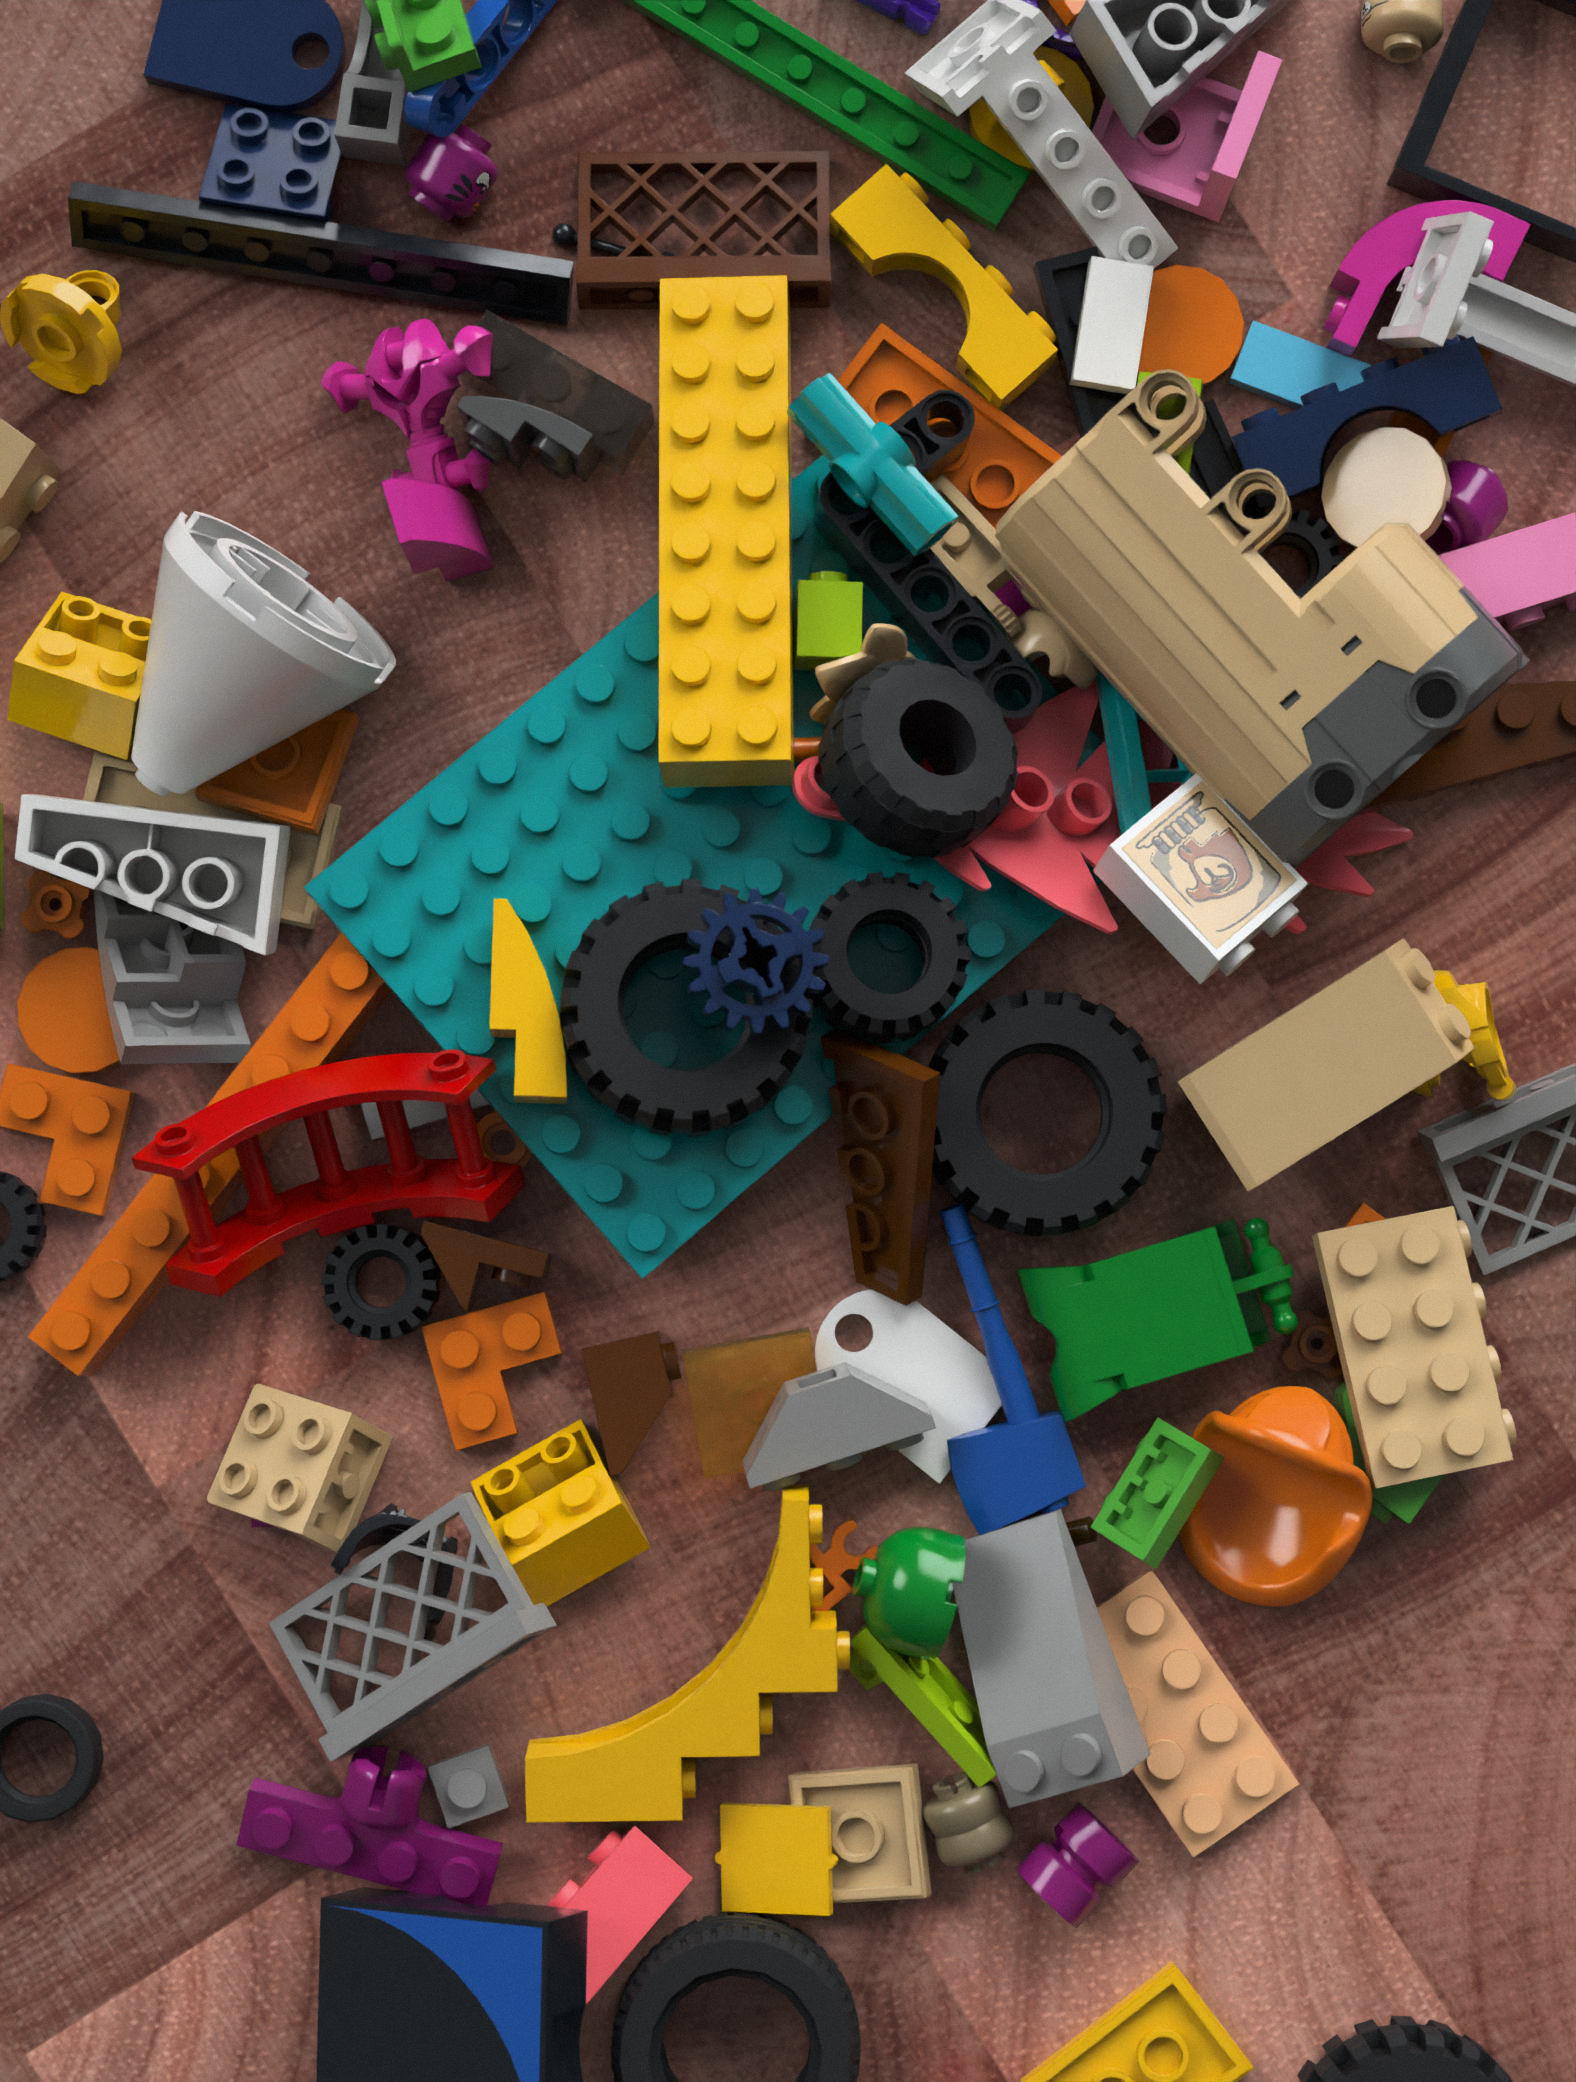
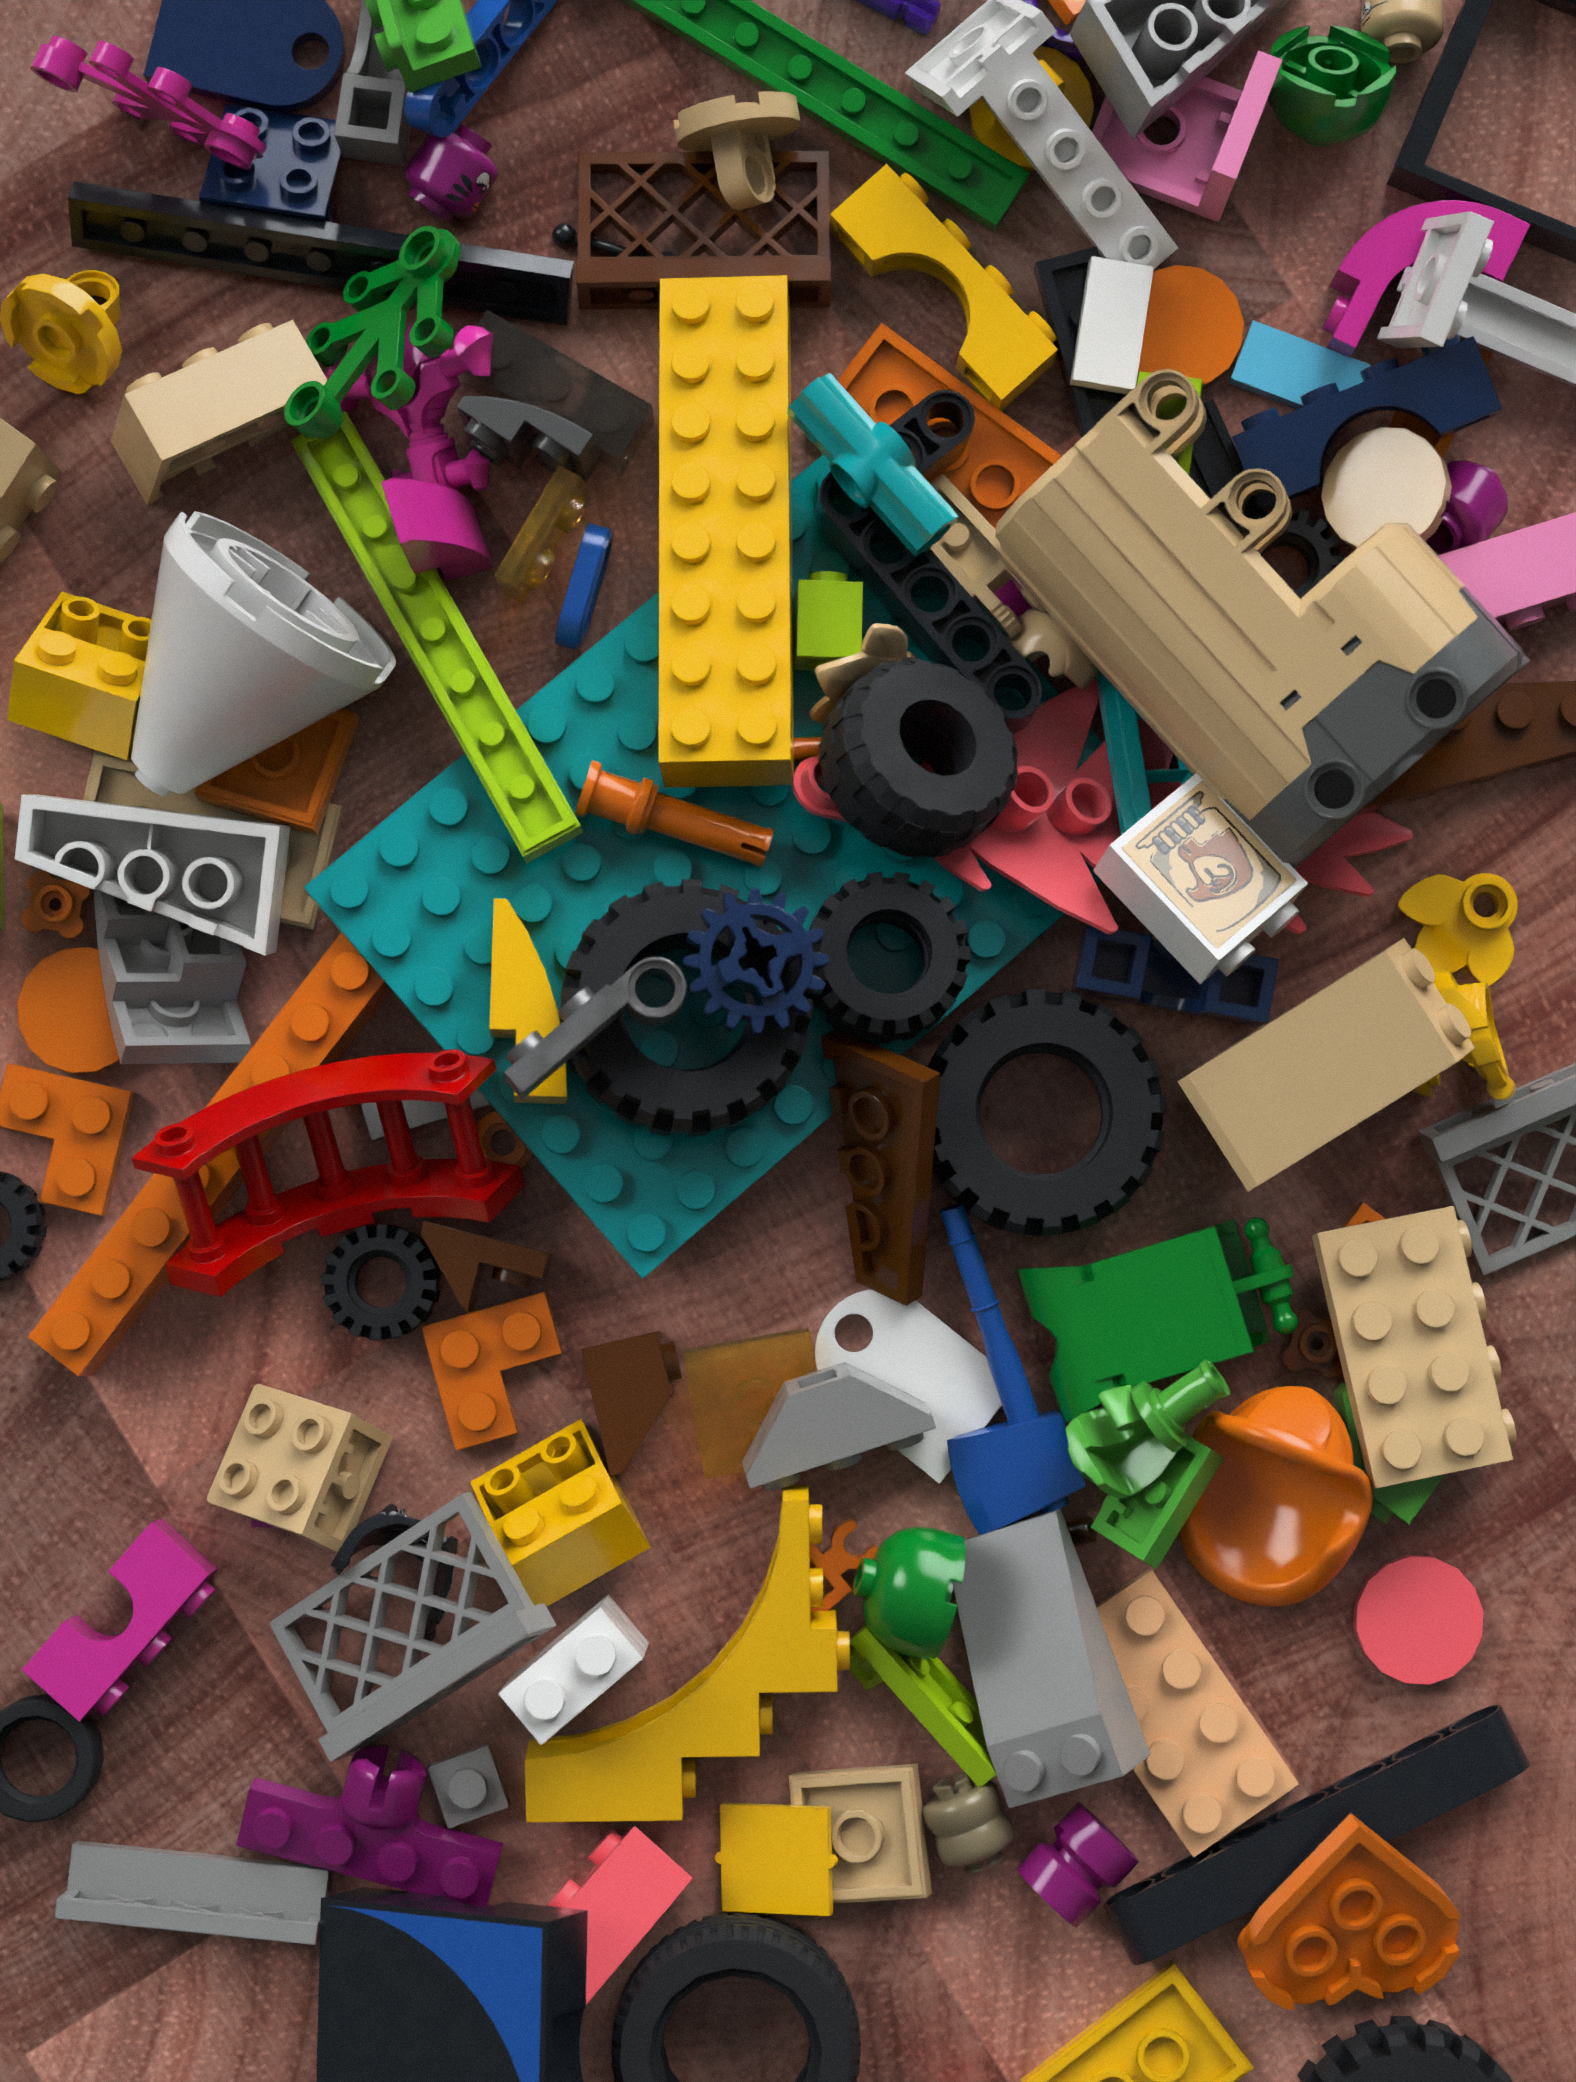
(87, 1667): none -> dark pink arch
(164, 98): none -> dark pink plant
(194, 1892): none -> light grey fence
(211, 405): none -> tan wedge
(424, 264): none -> green plant
(440, 646): none -> lime tile
(532, 550): none -> clear yellow plate
(574, 1669): none -> white brick
(584, 586): none -> blue tile
(587, 1017): none -> flat silver plate
(642, 808): none -> orange pin
(739, 141): none -> tan tile
(1140, 1430): none -> bright green piece
(1144, 973): none -> dark blue arch
(1255, 1861): none -> black beam
(1330, 84): none -> green cylinder
(1349, 1923): none -> orange plate
(1418, 1619): none -> coral tile
(1453, 930): none -> yellow plate

